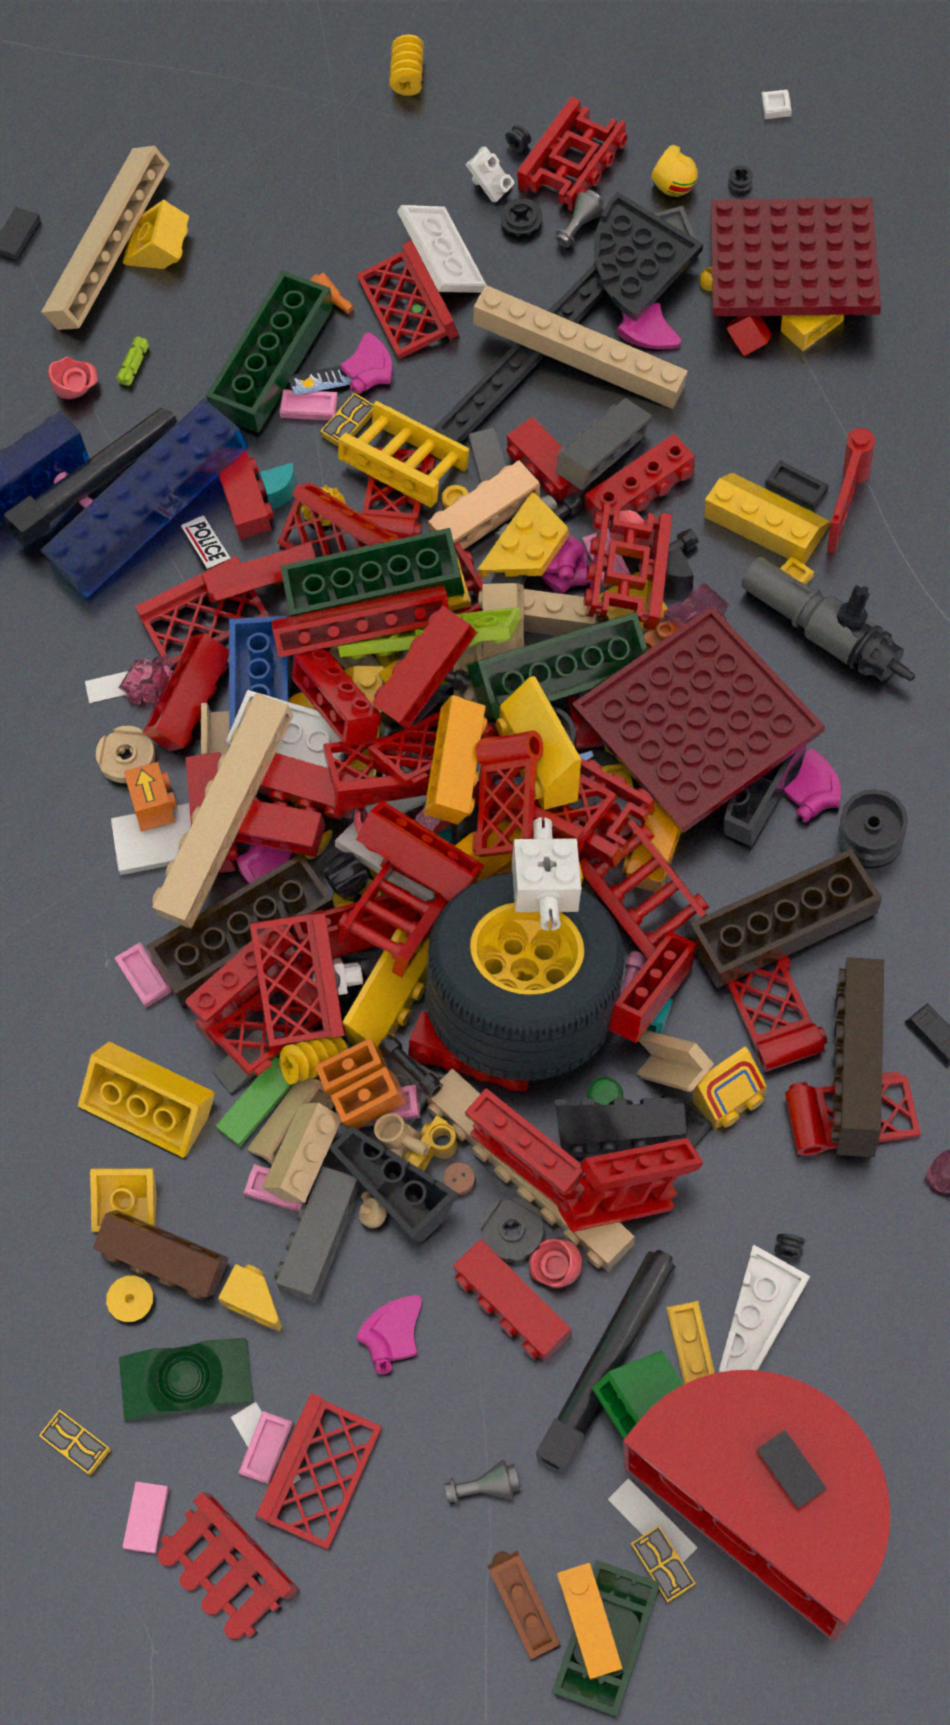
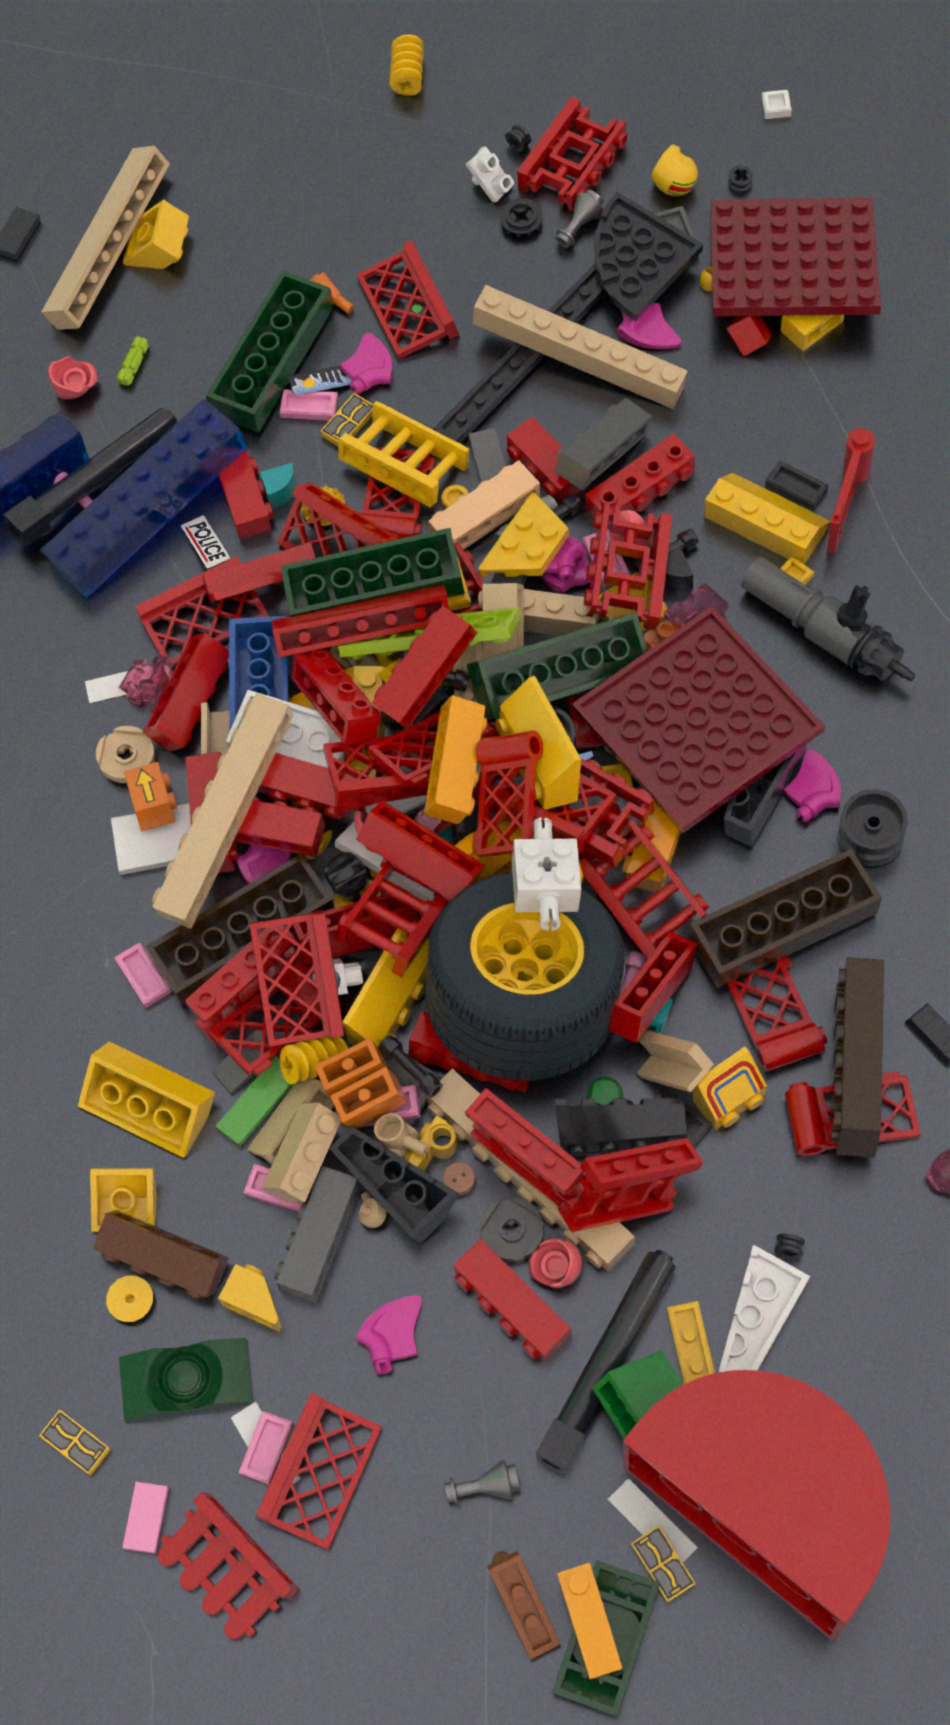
(441, 248): white tile -> none
(791, 1470): black tile -> none

